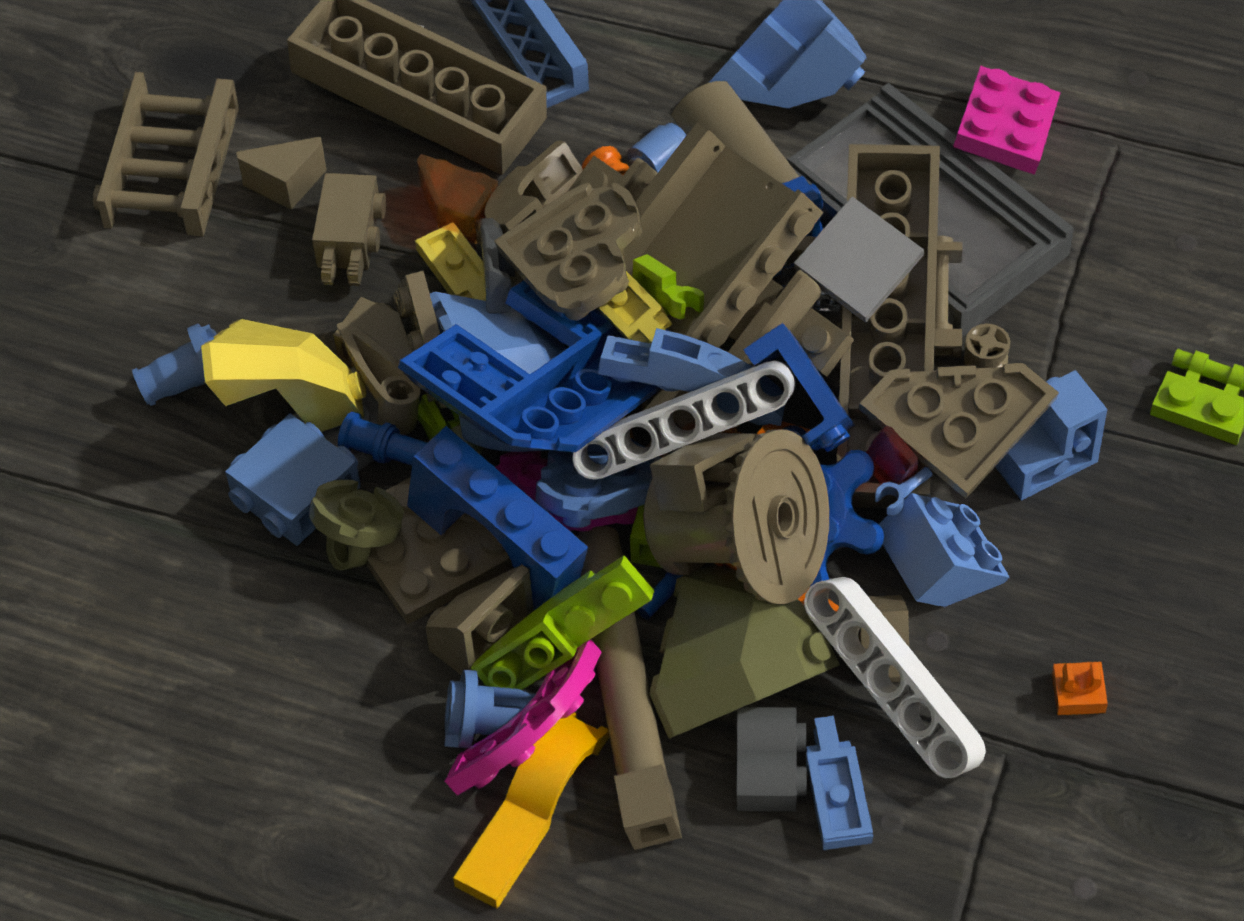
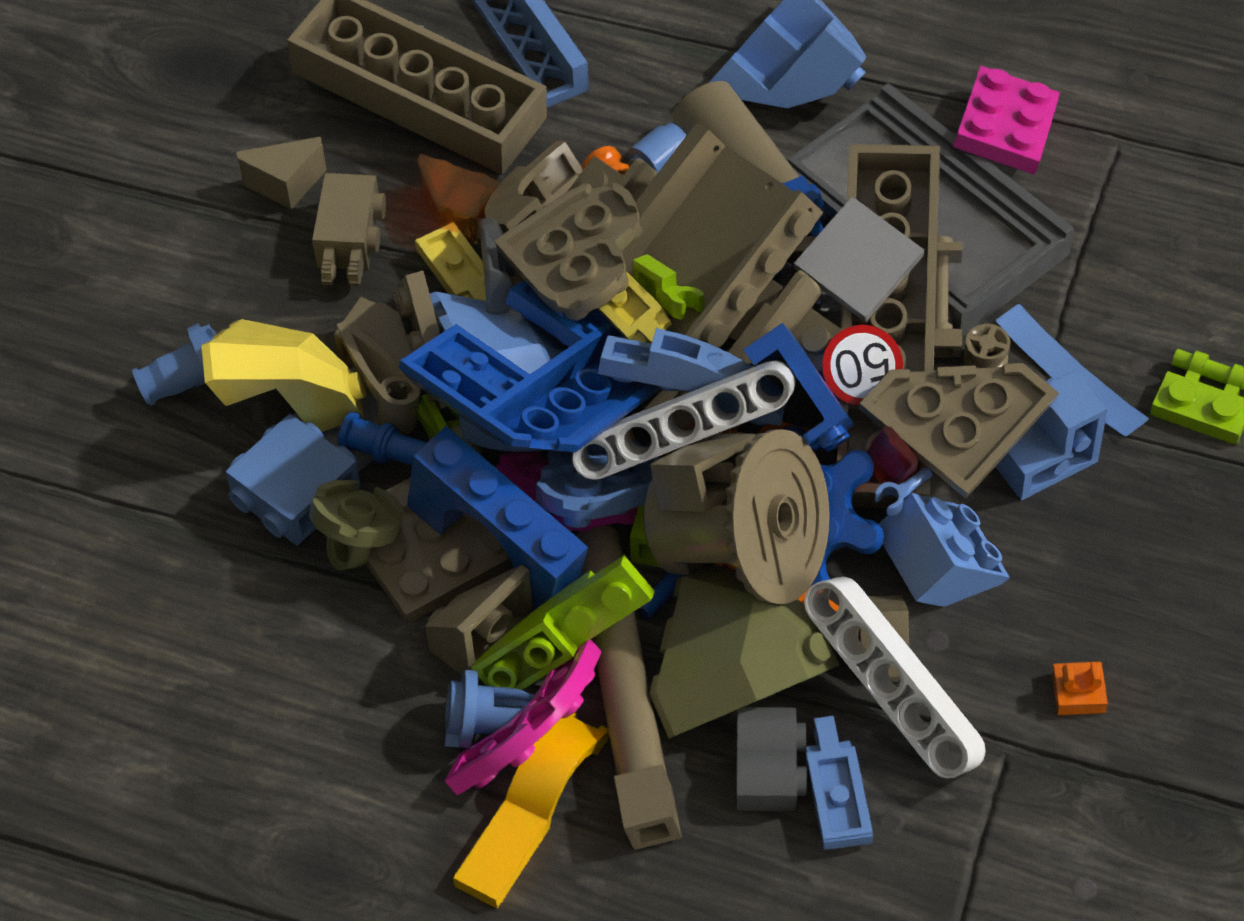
(200, 173): dark tan fence -> none
(858, 361): none -> sticker
(1059, 362): none -> medium blue sticker

